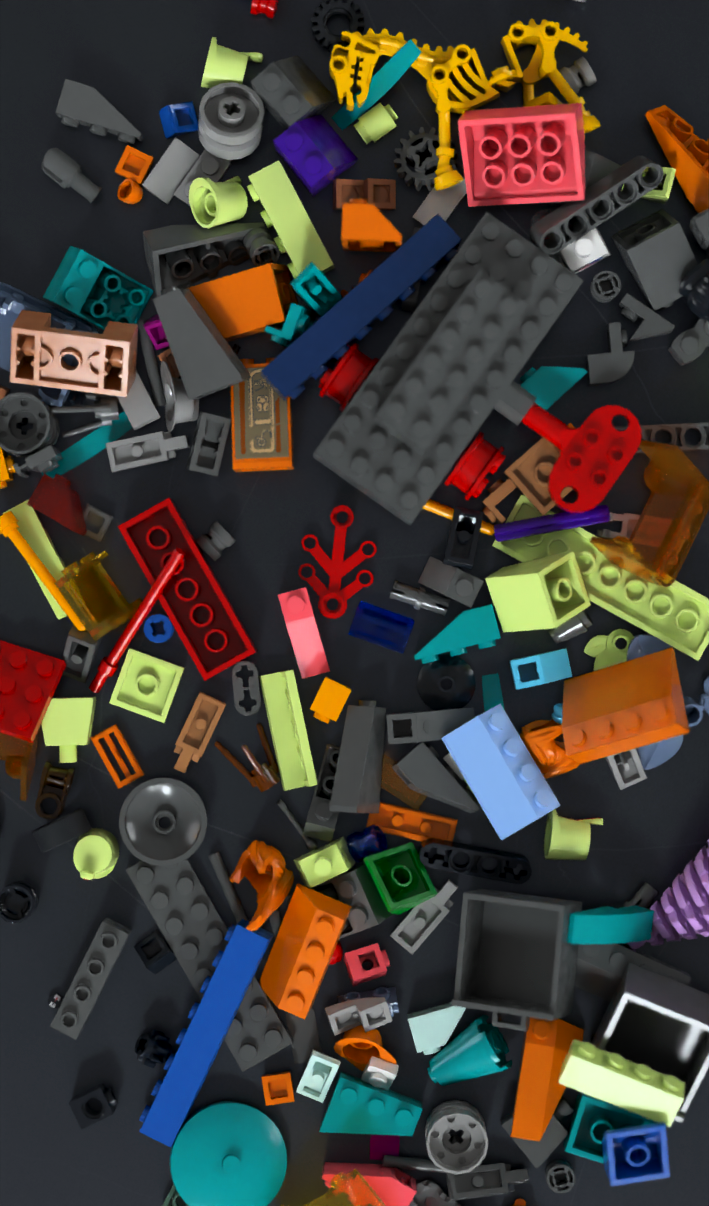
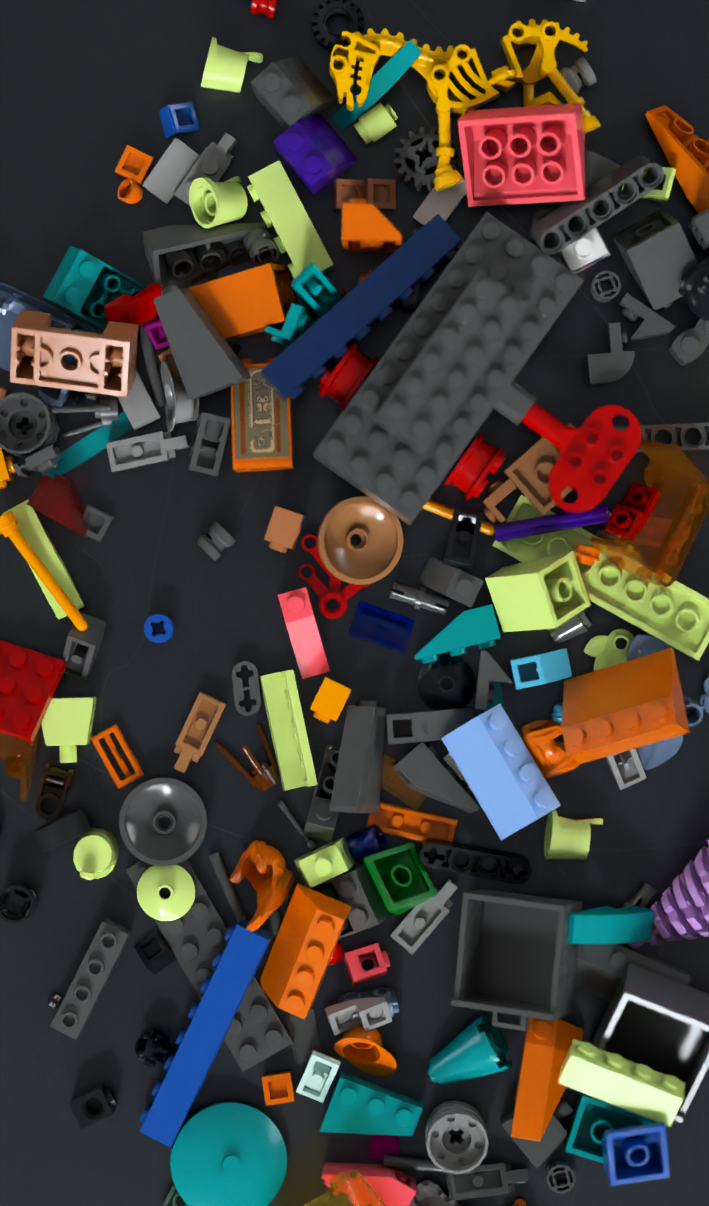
(68, 174): dark grey arm -> none
(88, 107): dark grey slope -> none
(95, 596): clear yellow panel -> none
(109, 664): red bar -> none
(136, 308): none -> red slope
(147, 685): yellowish green plate -> none
(177, 881): none -> yellowish green dish
(193, 593): red brick -> none
(230, 121): light grey wheel -> none
(284, 529): none -> nougat brick
(378, 543): none -> medium nougat dish
(379, 1073): white plate -> none
(434, 1026): light aqua slope -> none
(487, 671): none -> dark grey slope
(550, 383): teal slope -> none
(586, 554): none -> orange plate
(634, 511): none -> red slope

